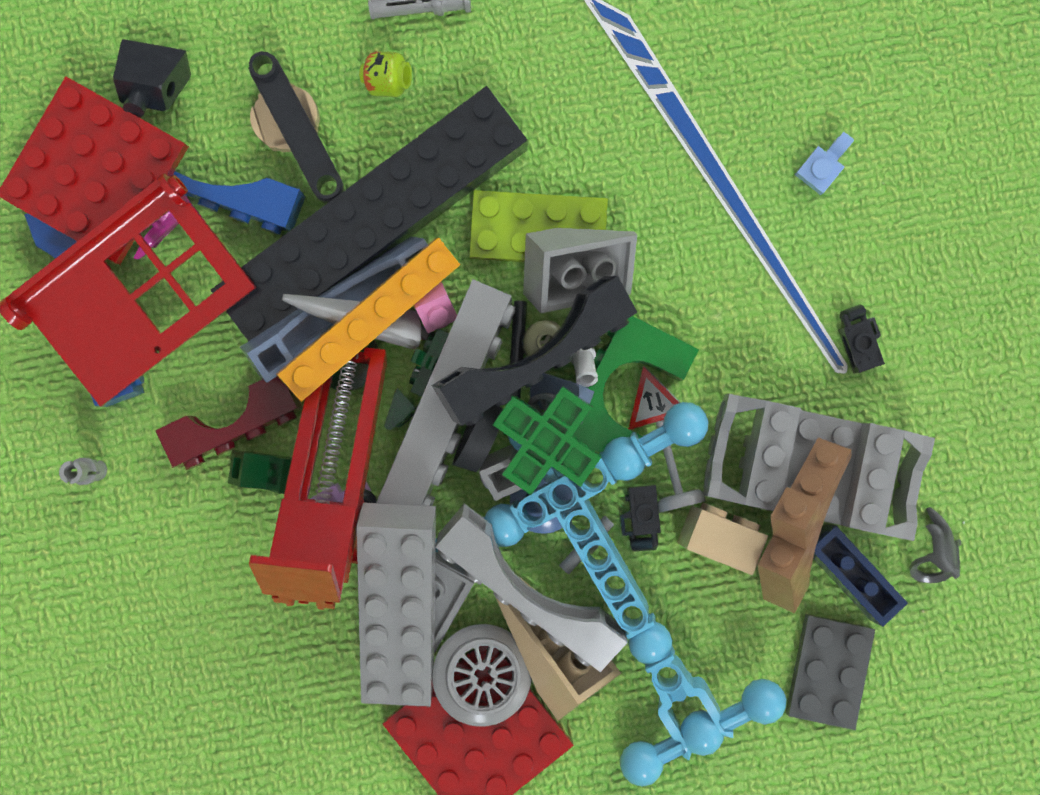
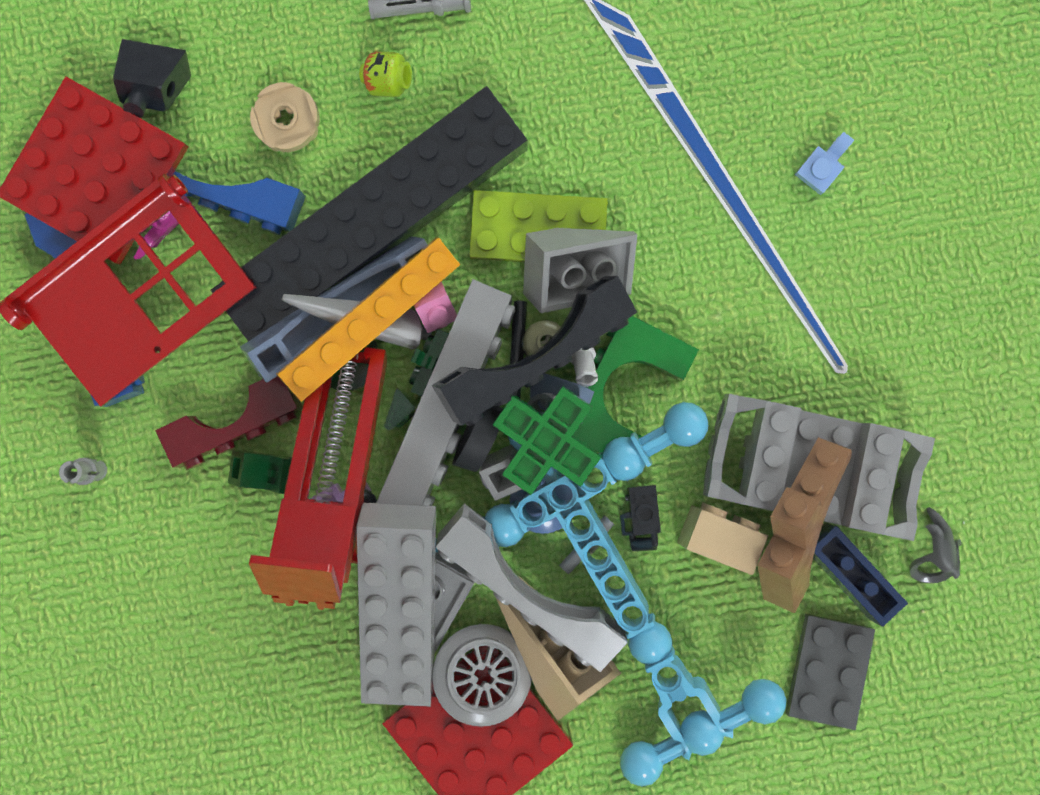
(295, 125): black piece -> none
(650, 407): light grey piece -> none
(860, 340): black piece -> none

